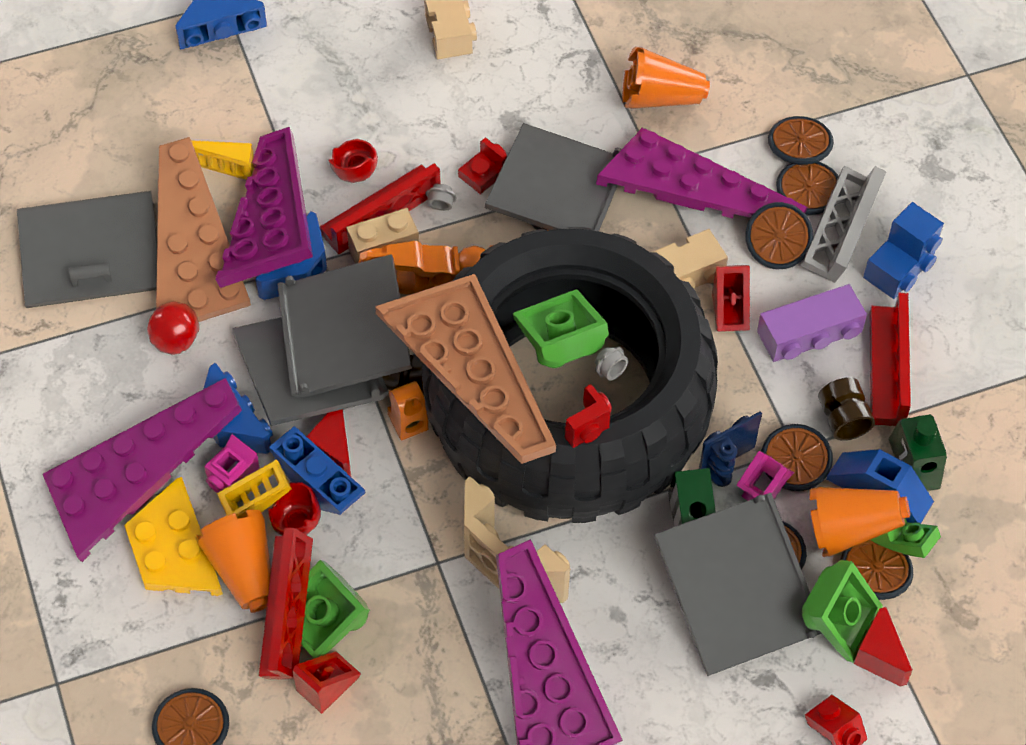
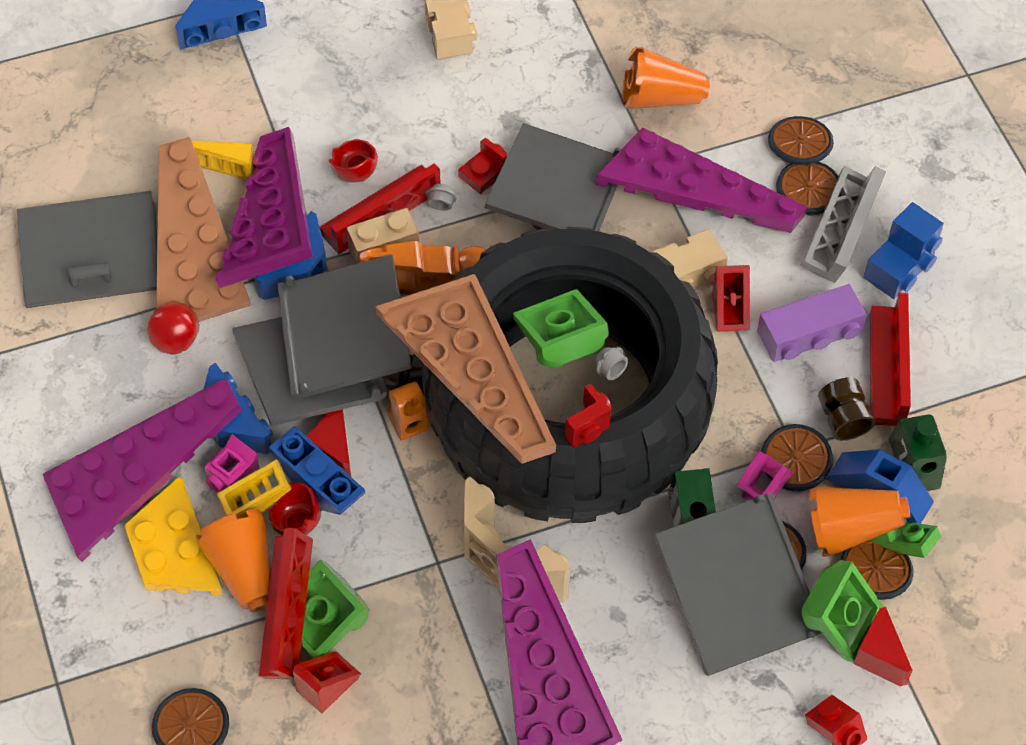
(724, 447): dark blue hinge -> none
(778, 235): dark orange wheel -> none

